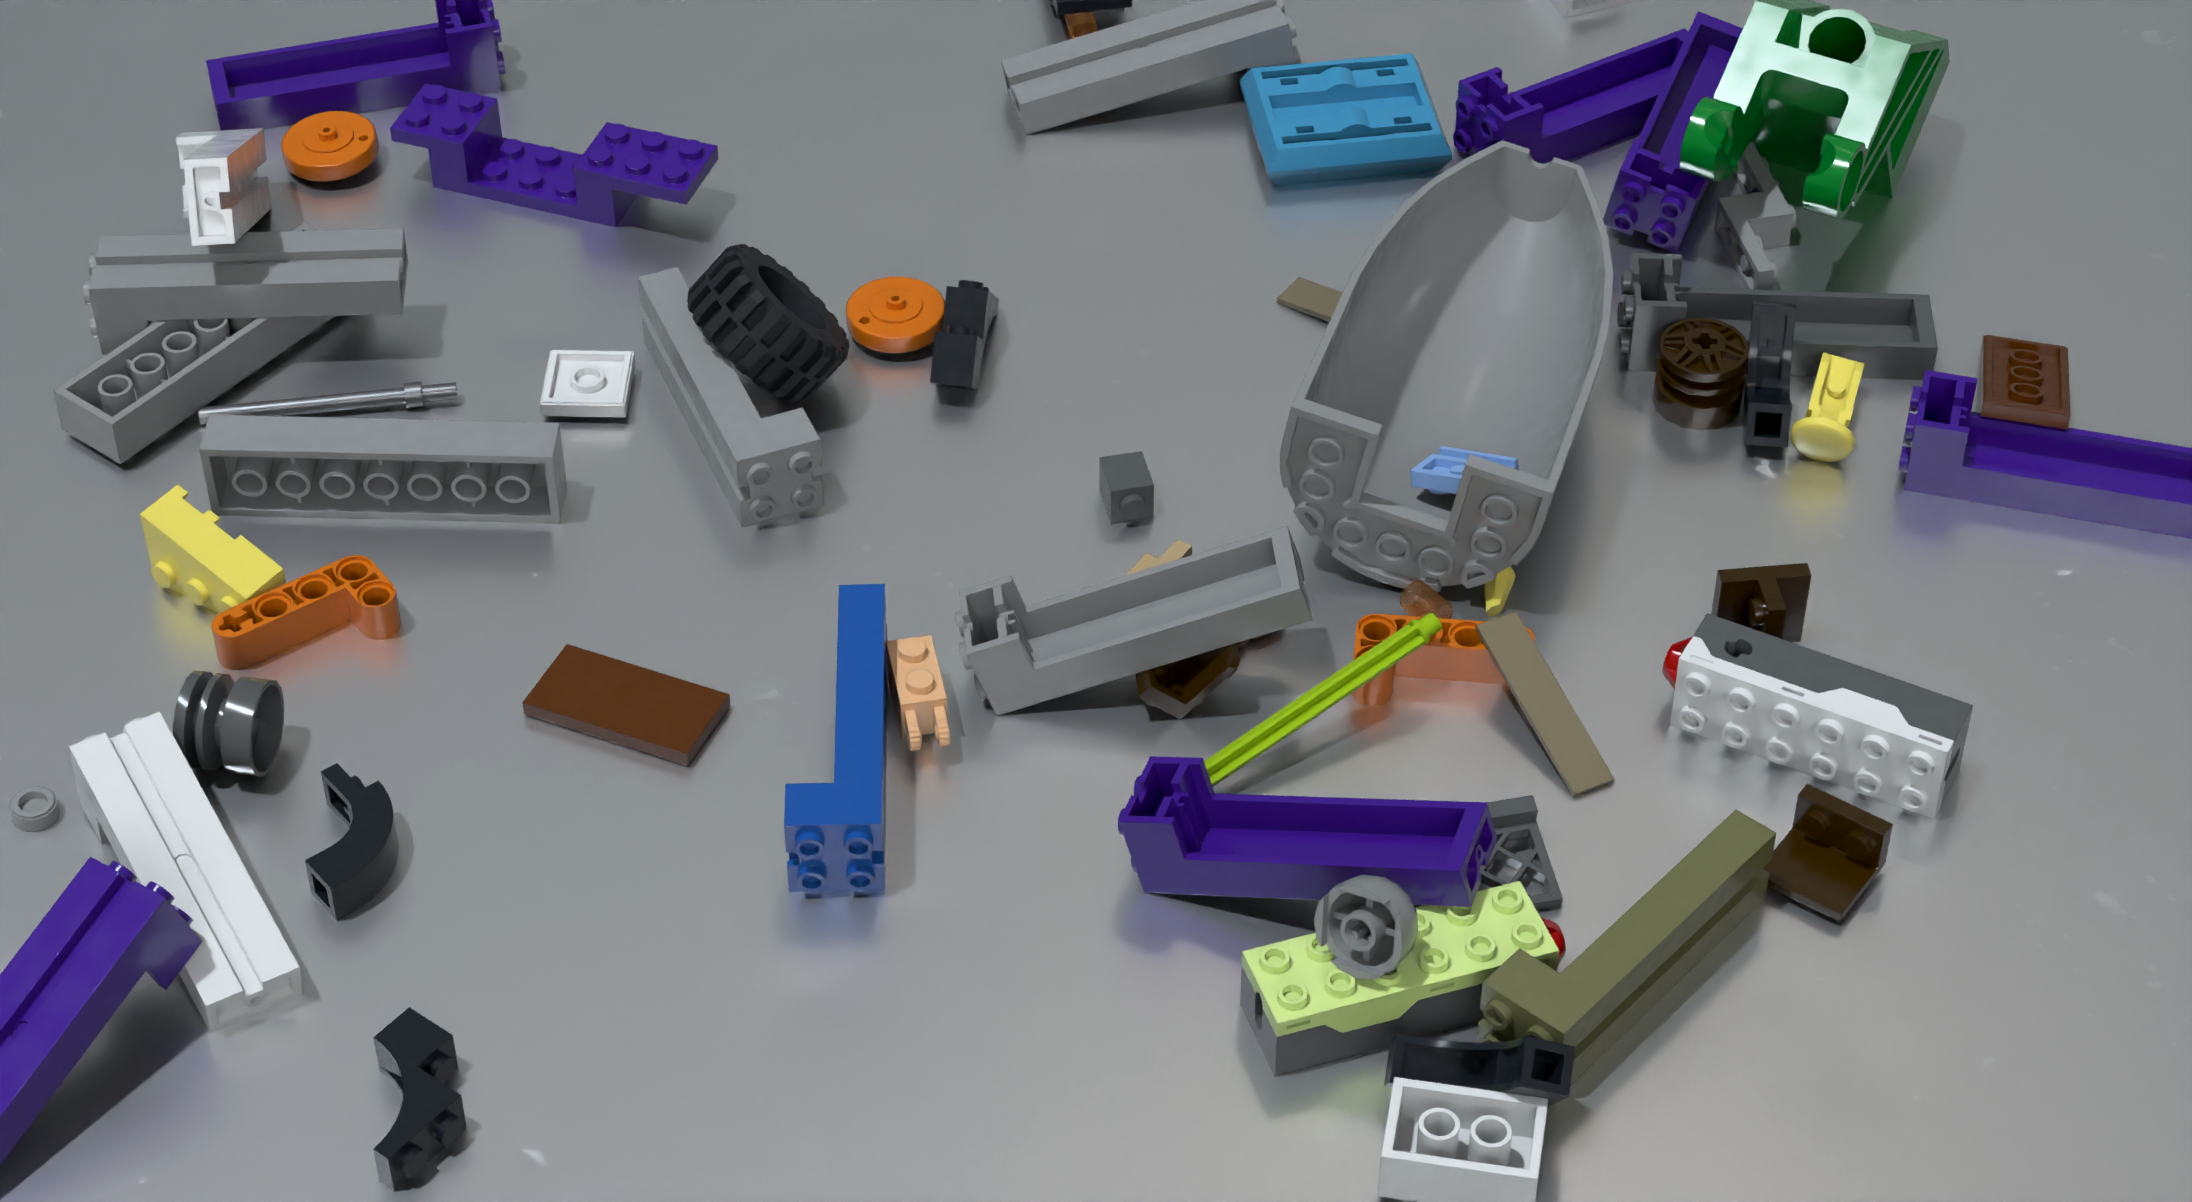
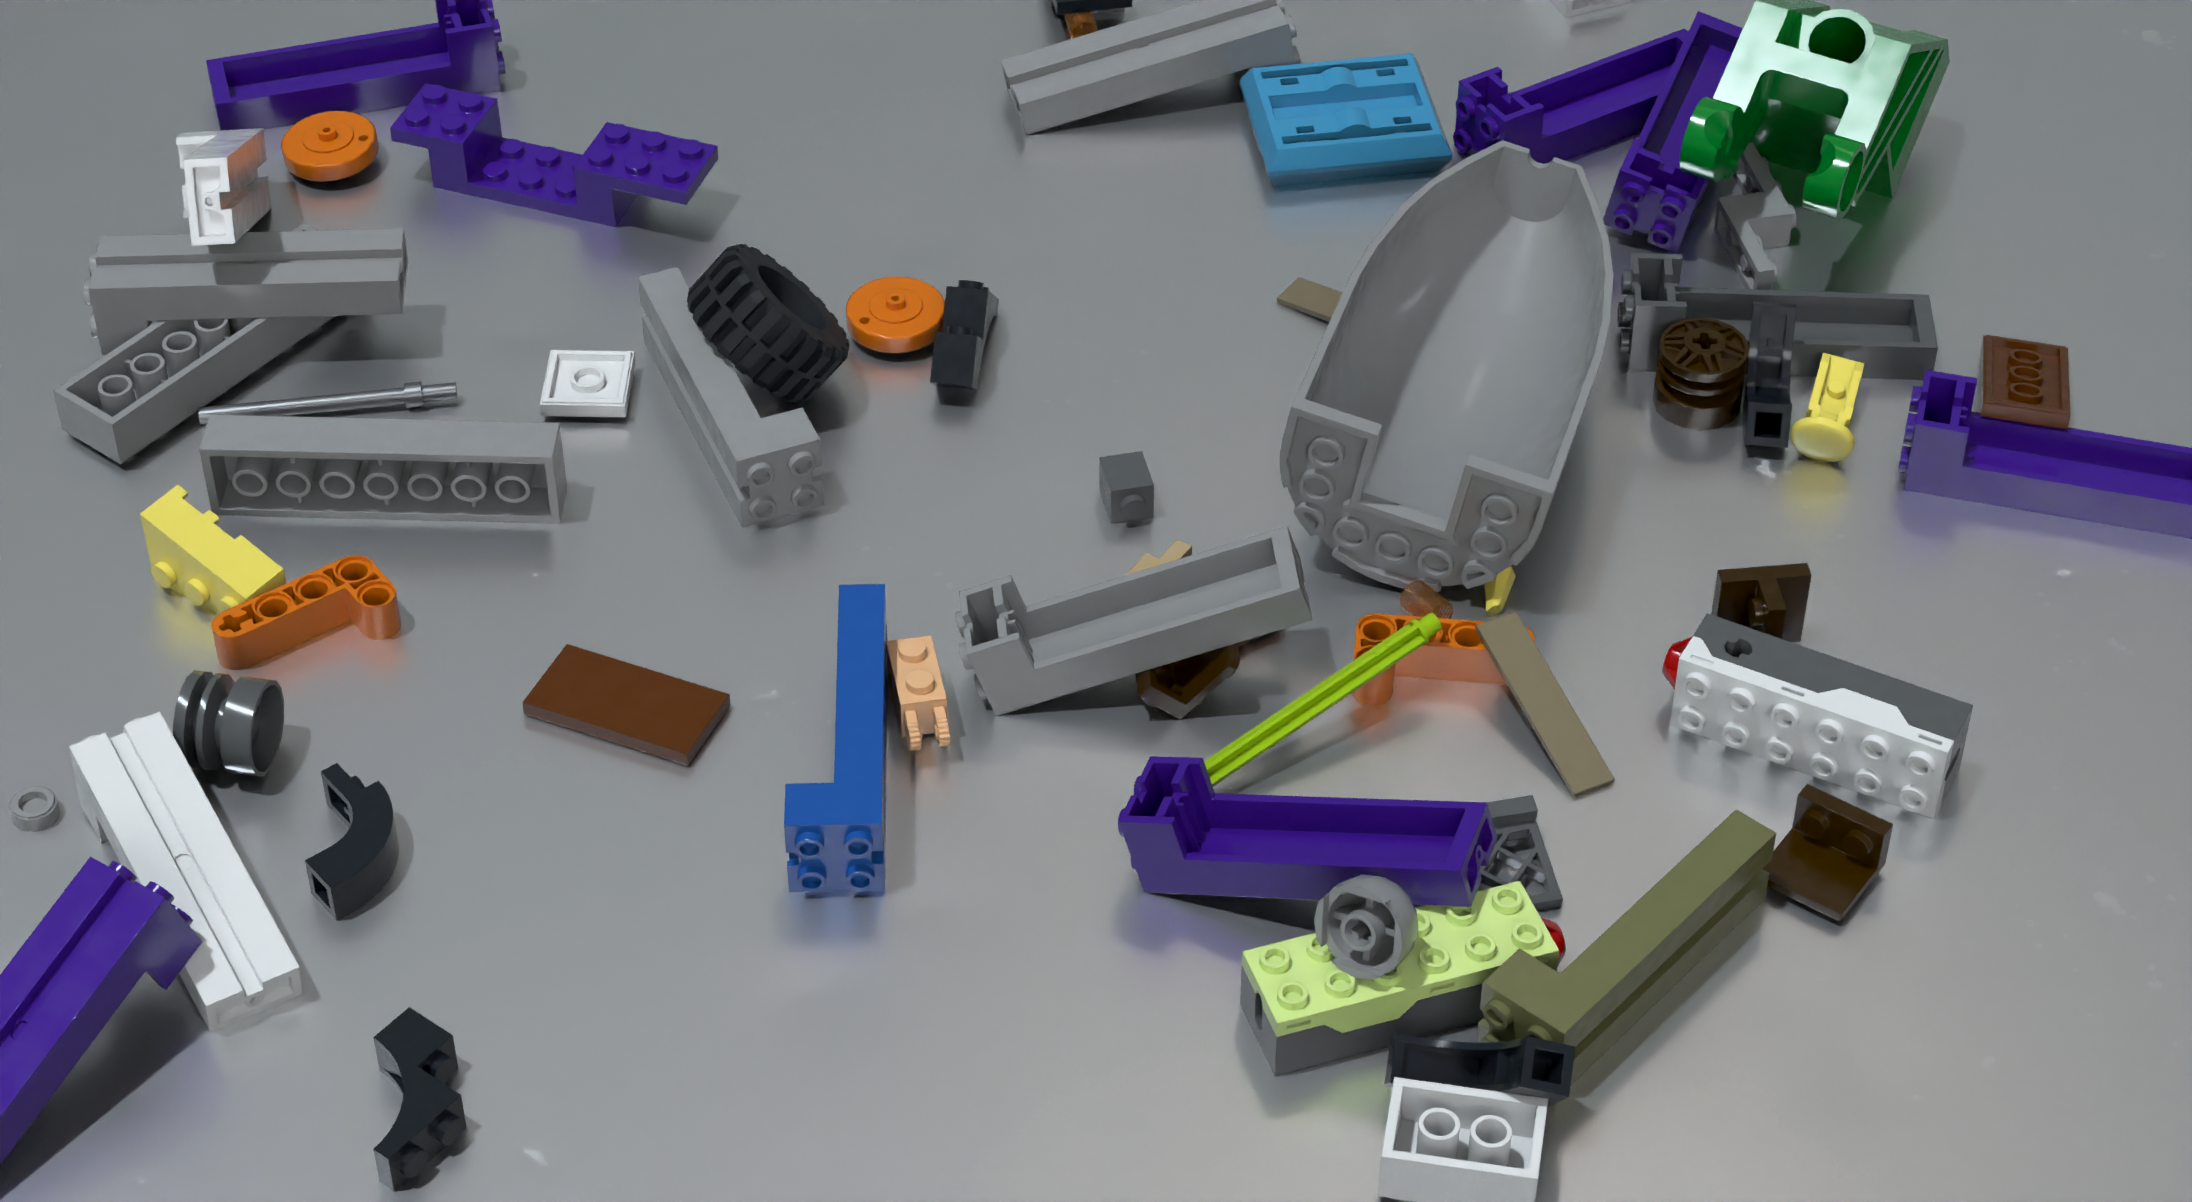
(1444, 471): light blue plate -> none

